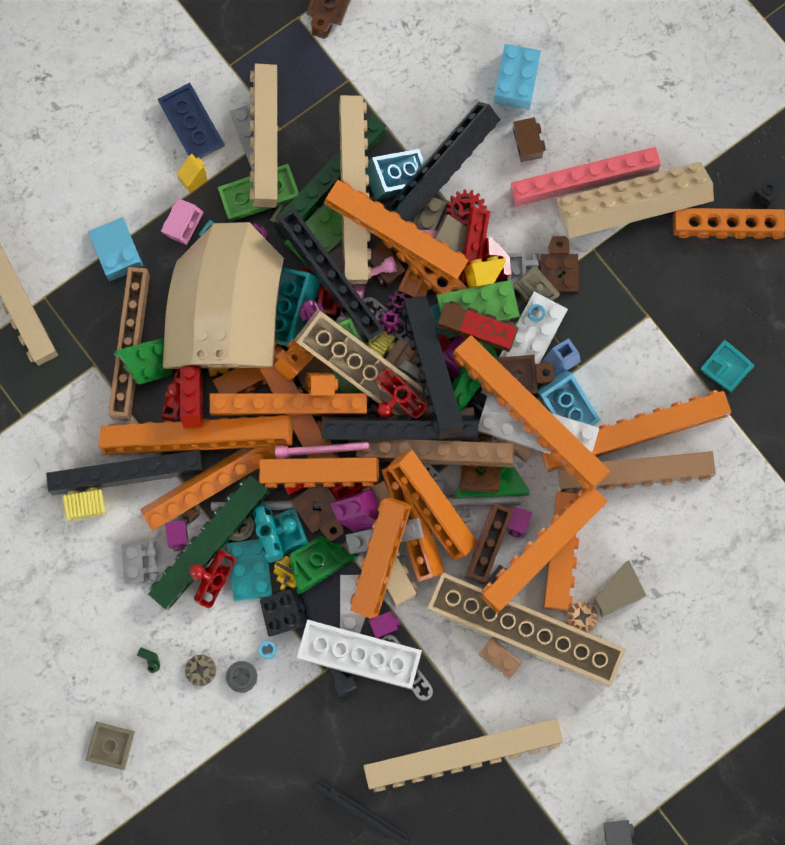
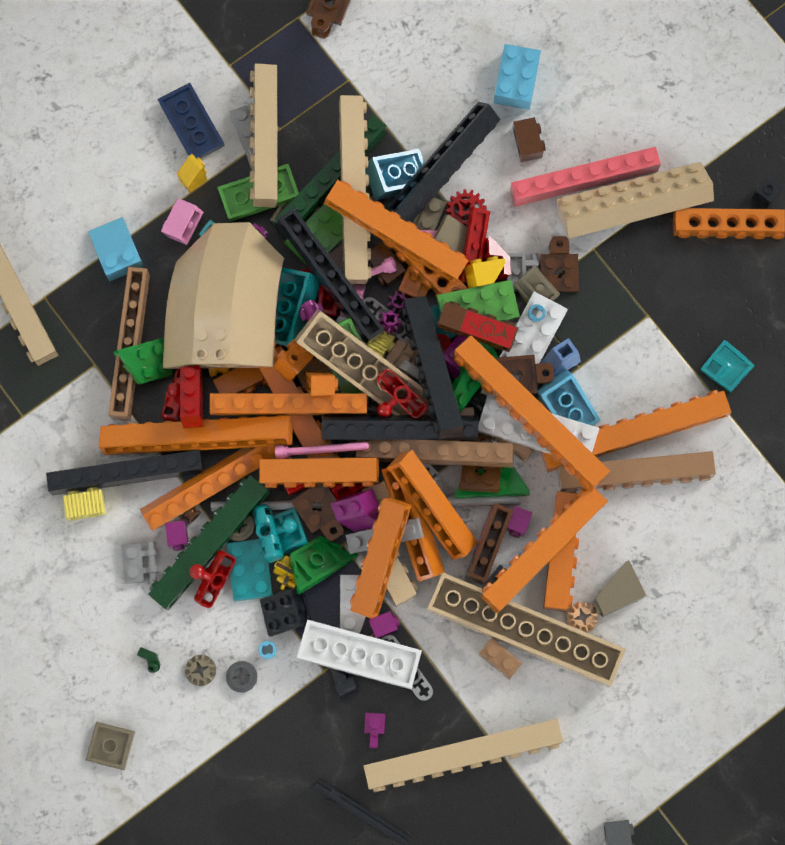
(374, 725): none -> magenta plate

